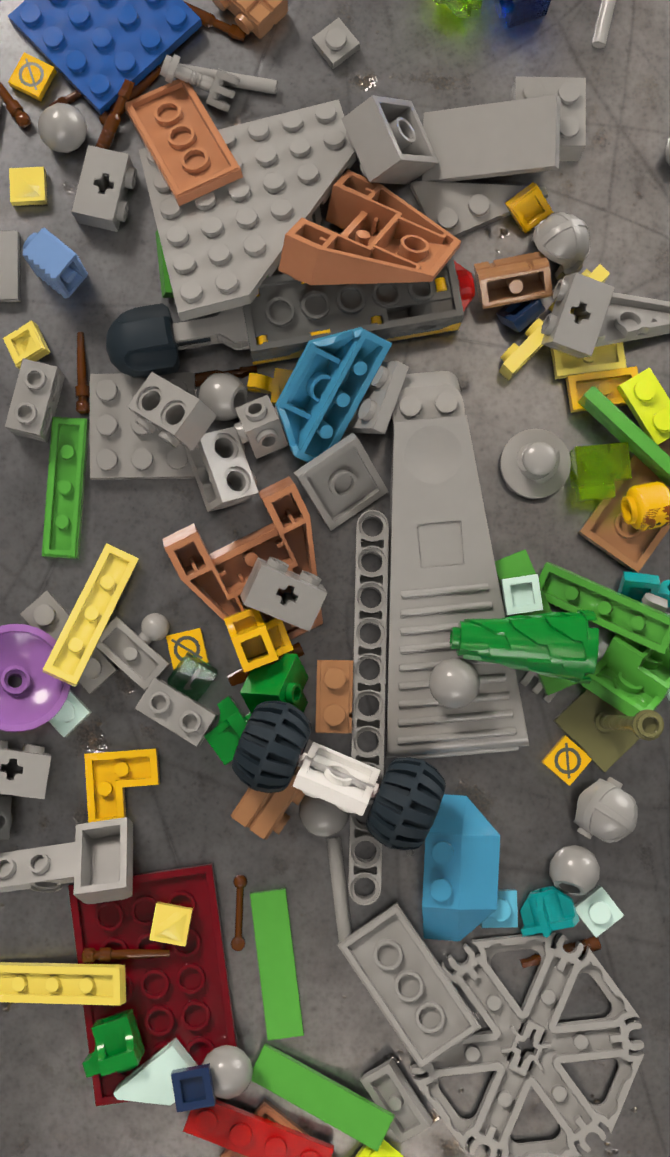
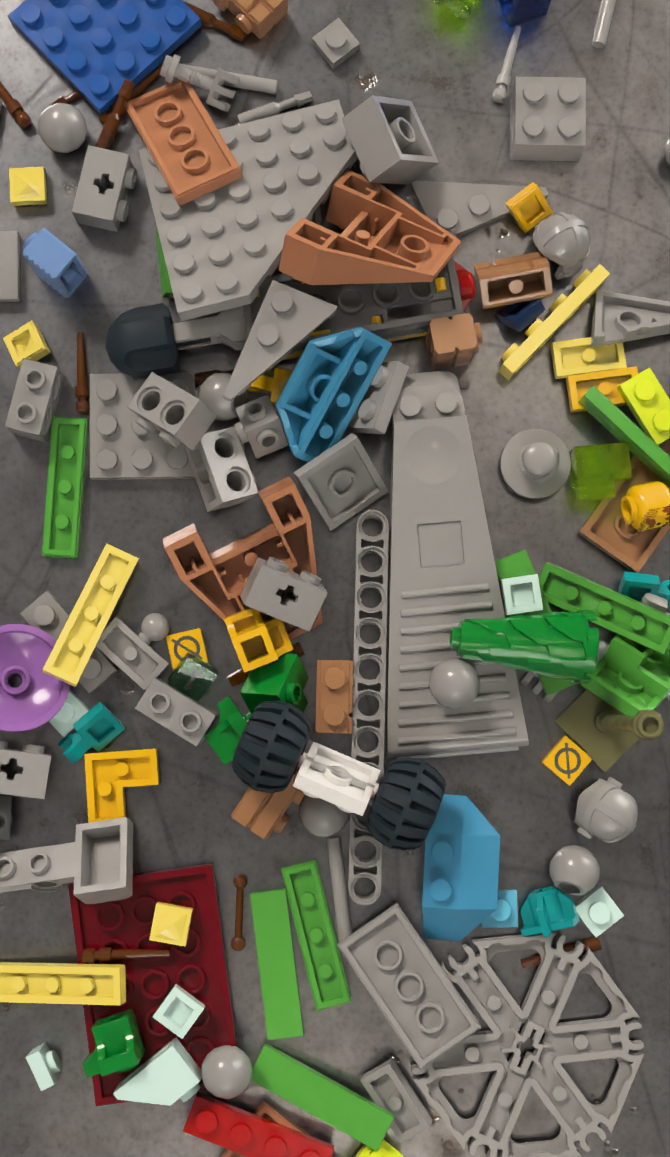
(32, 76): yellow tile -> none
(44, 1065): none -> light aqua plate
(93, 730): none -> teal plate
(179, 1011): none -> light aqua plate
(193, 1088): dark blue plate -> none
(274, 108): none -> light grey piece
(281, 324): none -> light grey wing
(316, 934): none -> bright green tile
(452, 341): none -> medium nougat brick
(494, 139): light grey tile -> none
(504, 78): none -> light grey piece
(590, 303): light grey brick -> none

